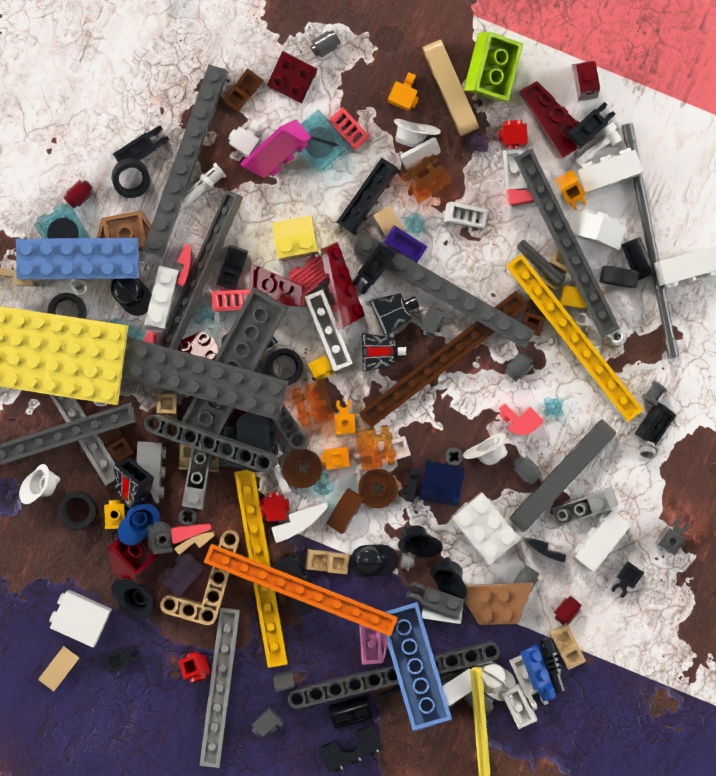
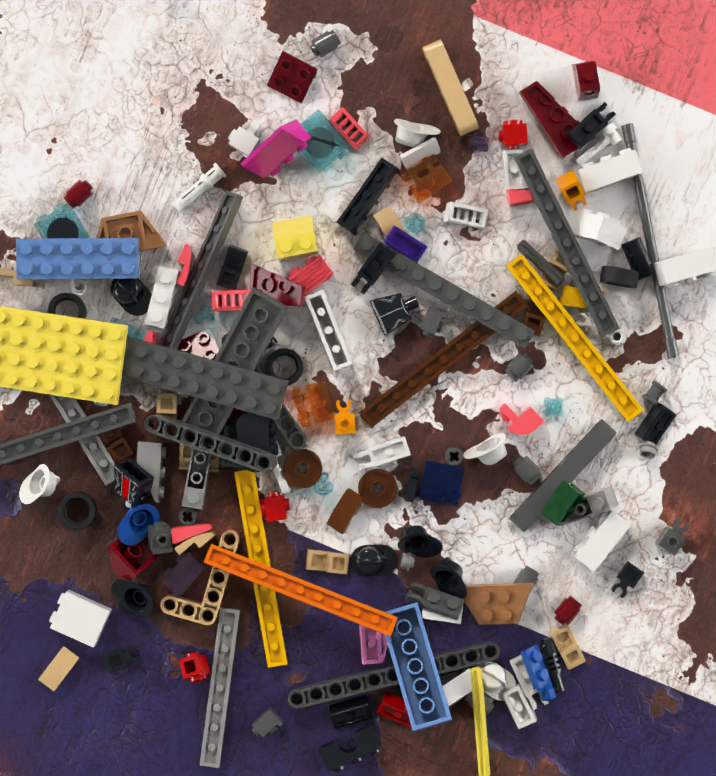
(114, 505): yellow brick -> none
(134, 192): black tyre -> none
(141, 146): black hinge -> none
(185, 160): dark grey plate -> none
(243, 90): reddish brown slope -> none
(284, 680): dark grey slope -> none
(291, 565): black arch -> none
(298, 522): white slope -> none
(321, 368): yellow brick -> none
(335, 458): light orange brick -> none
(341, 285): dark red wing -> none
(369, 451): clear orange plate -> none
(379, 351): black torso -> none
(394, 708): none -> red slope
(403, 95): light orange brick -> none
(485, 528): white brick -> none
(493, 66): lime brick -> none
(541, 547): black slope -> none
(562, 503): none -> dark green hinge

